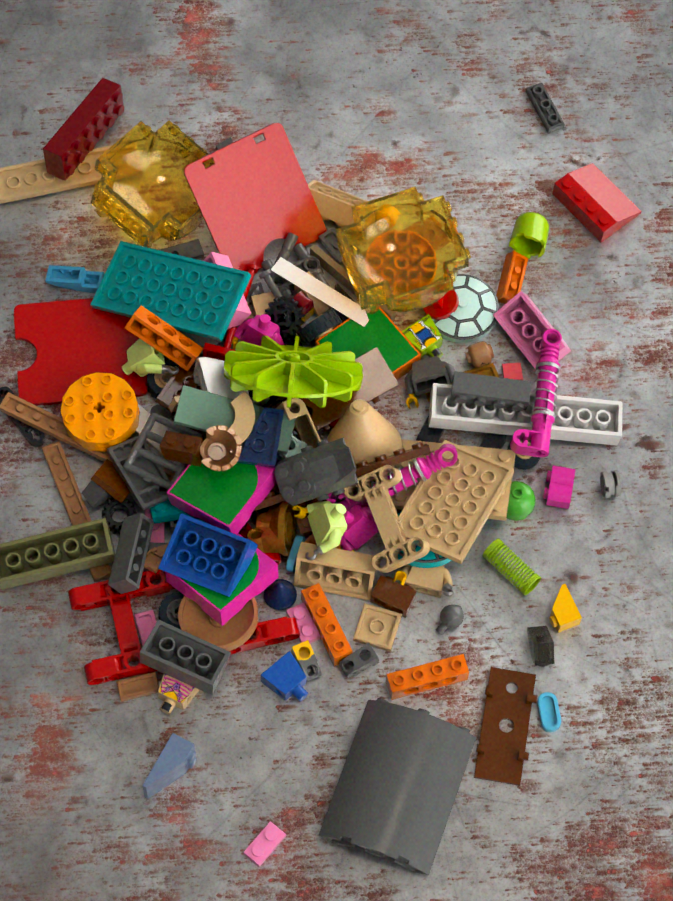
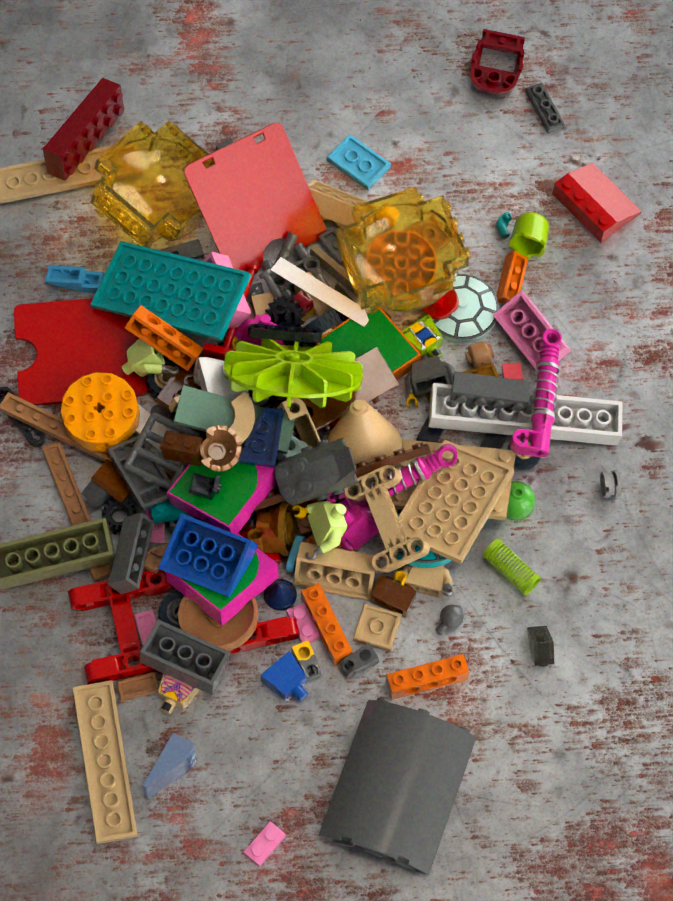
(105, 762): none -> tan plate
(205, 486): none -> black bracket
(284, 333): none -> black beam
(358, 162): none -> medium azure tile
(492, 79): none -> dark red slope
(500, 752): reddish brown piece -> none
(502, 224): none -> teal arm
(549, 712): medium azure tile -> none
(560, 487): dark pink brick -> none
(564, 611): yellow slope -> none

